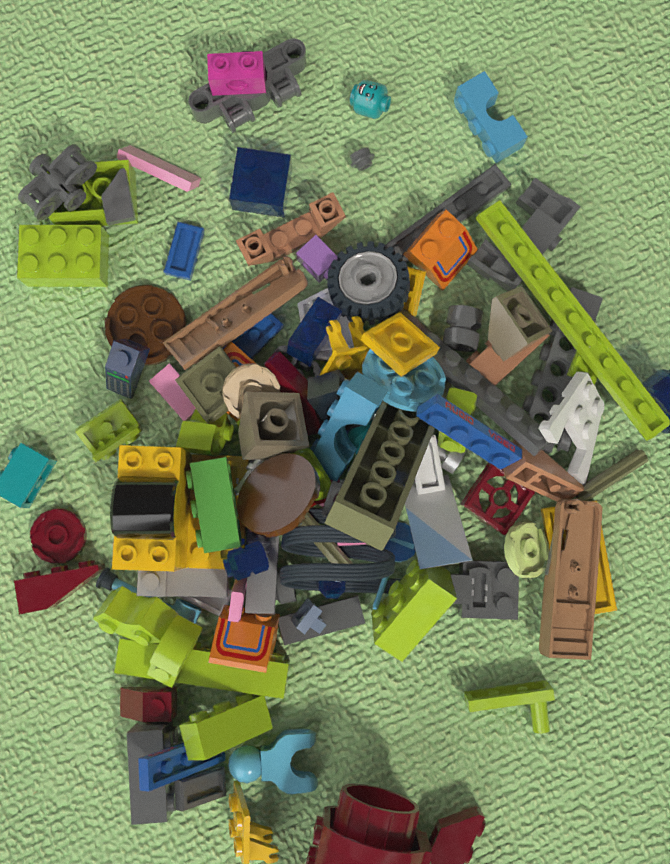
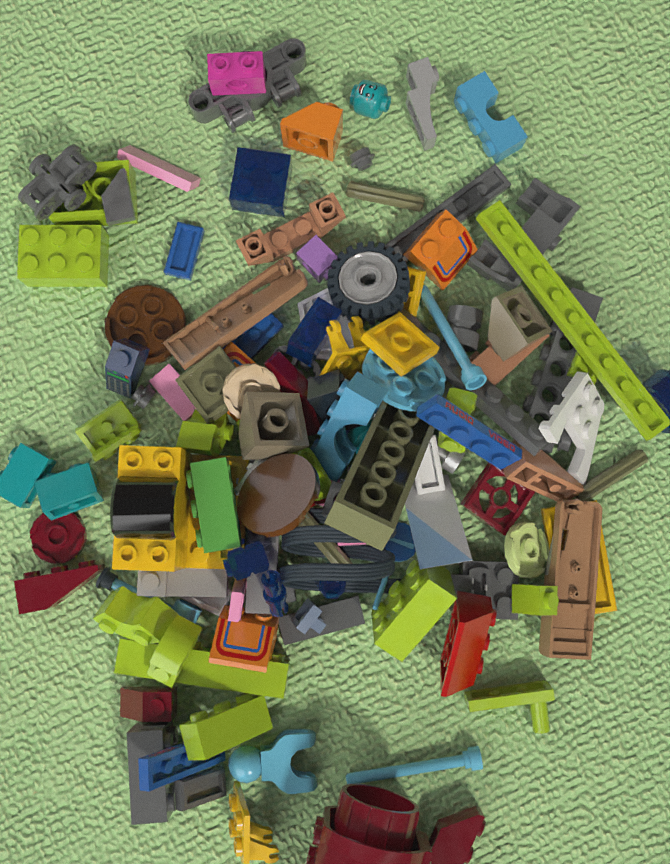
(68, 491): none -> teal brick
(143, 396): none -> dark grey plate
(274, 593): none -> clear blue pin
(314, 130): none -> orange slope
(385, 196): none -> olive axle
(423, 83): none -> light grey slope
(465, 642): none -> red slope
(469, 759): none -> medium azure piece
(472, 375): none -> medium azure piece
(534, 599): none -> lime brick

